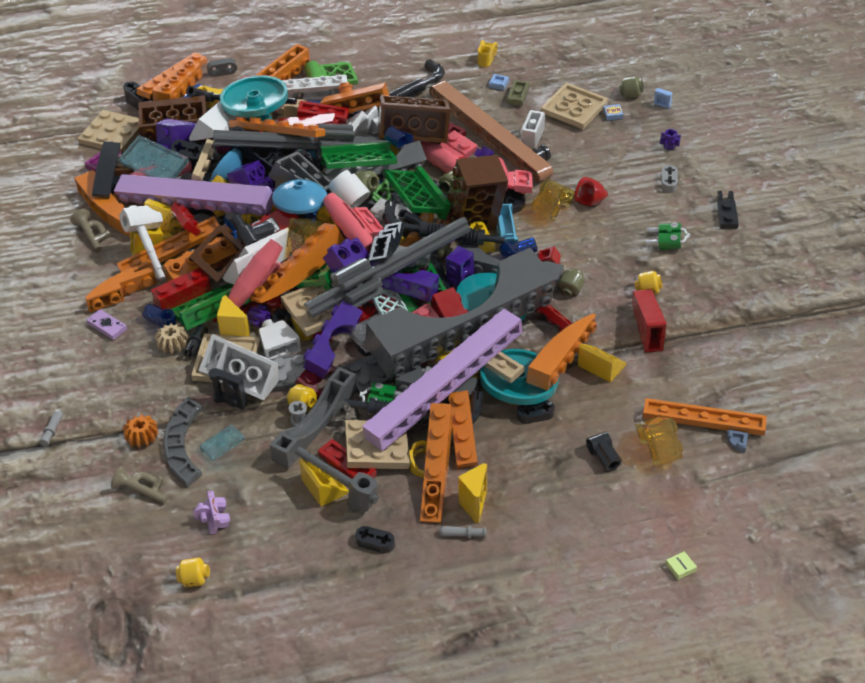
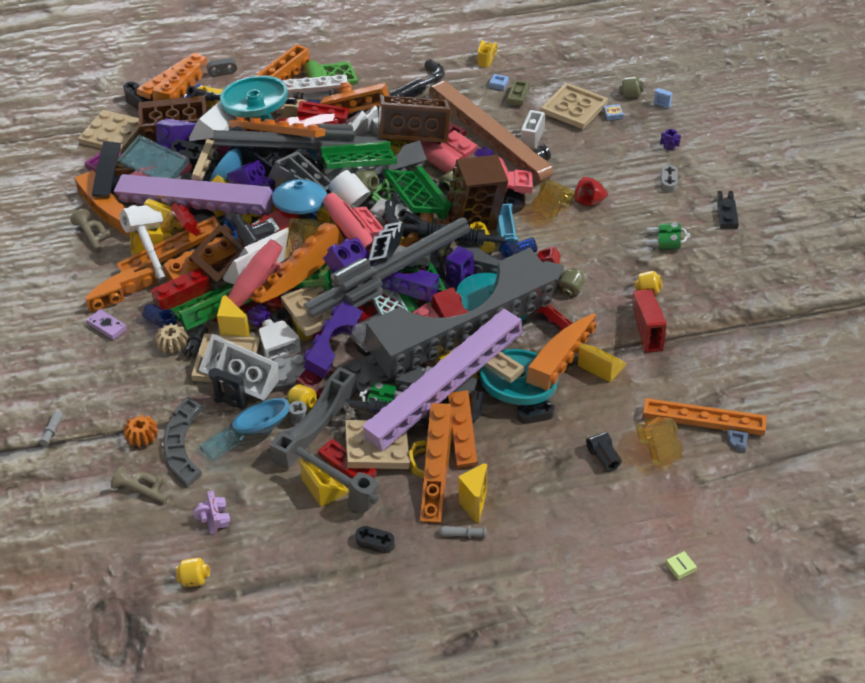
(262, 417): none -> dark azure dish
(397, 137): clear blue piece -> none

